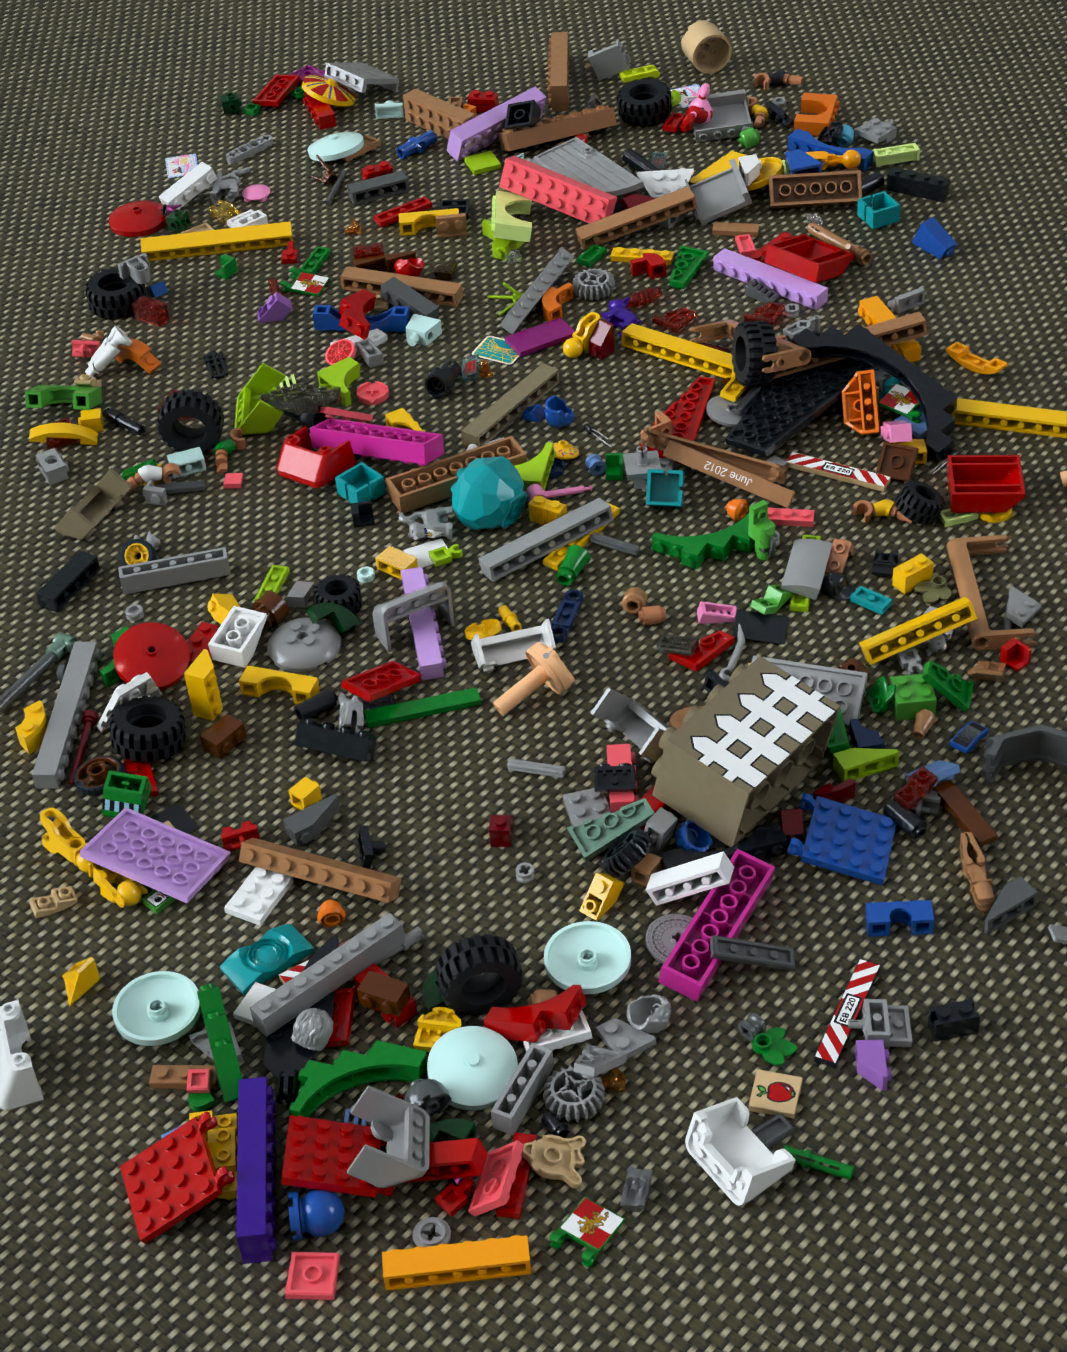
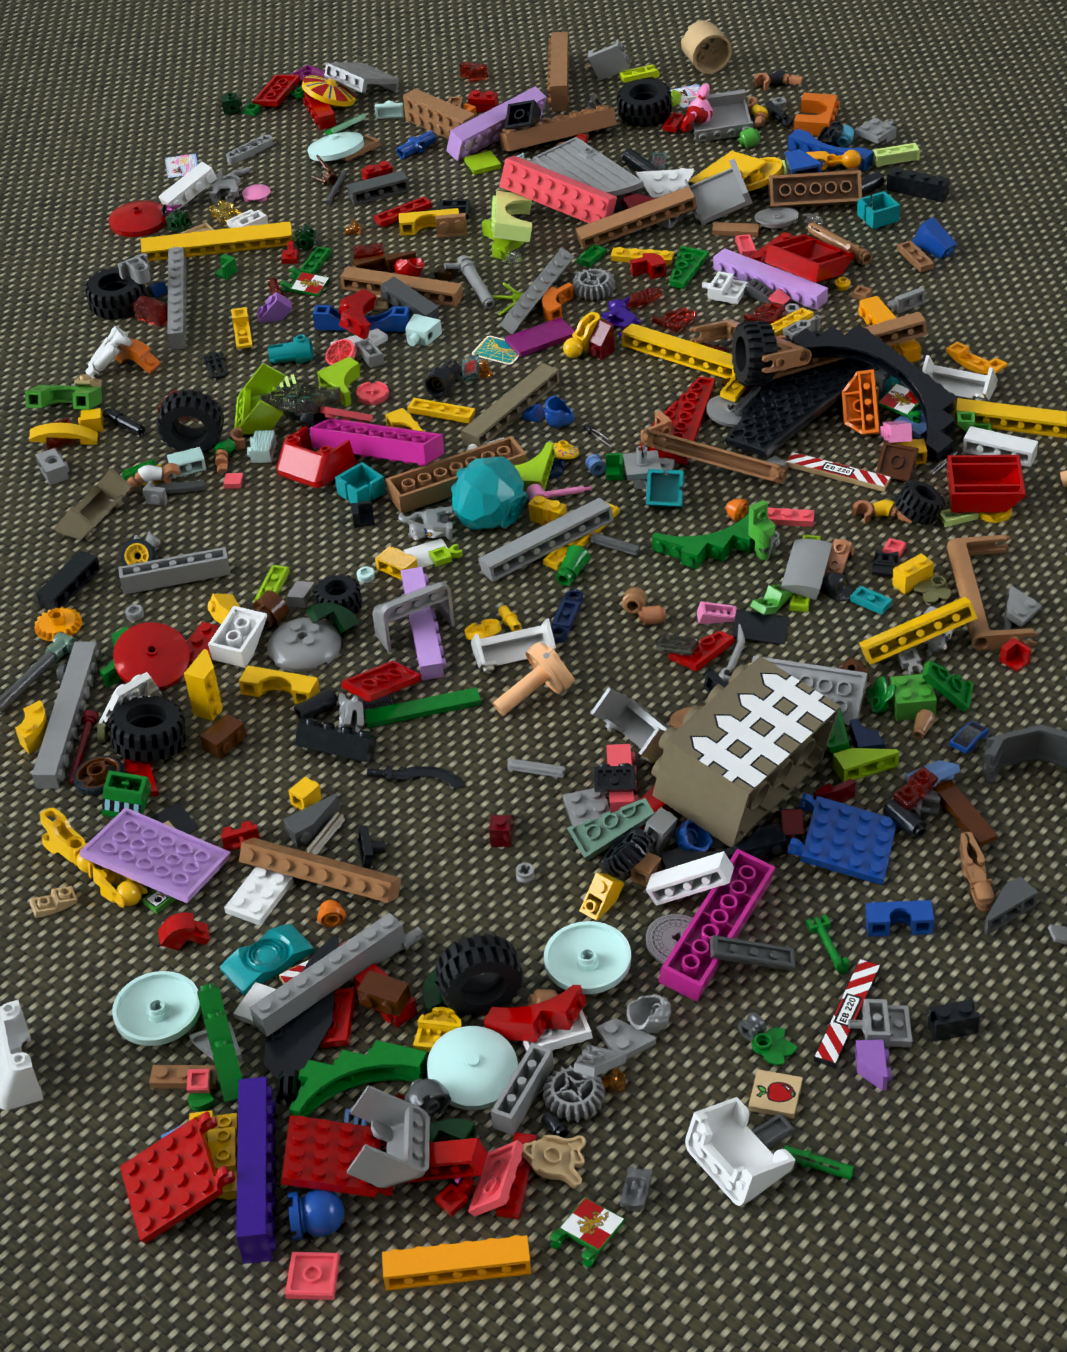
(58, 620): none -> light orange gear
(80, 979): yellow slope -> none
(84, 348): coral hips -> none
(98, 337): medium nougat arm -> none
(102, 733): none -> olive tile
(177, 298): none -> light grey brick
(180, 928): none -> red brick
(241, 328): none -> yellow slope
(262, 446): none -> light aqua brick
(298, 350): none -> teal piece
(305, 237): none -> dark green brick
(312, 1029): light grey hair -> none
(326, 833): none -> dark tan axle
(352, 121): none -> green tile
(420, 771): none -> black sword
(426, 1227): light grey gear -> none
(441, 410): none -> yellow plate
(468, 269): none -> light grey cylinder
(474, 71): none -> clear red slope
(725, 288): none -> white plate
(729, 474): medium nougat tile -> none
(749, 168): white slope -> none
(776, 217): none -> light grey piece
(779, 297): none -> coral tile
(800, 314): none -> yellow plate
(821, 928): none -> green hinge
(842, 283): none -> yellow plate
(861, 293): none -> medium nougat tile
(893, 546): none -> coral tile
(915, 256): none -> medium nougat plate
(962, 383): none -> white windscreen
(967, 419): none -> bright green slope
(987, 442): none -> white brick
(988, 671): medium nougat slope -> none

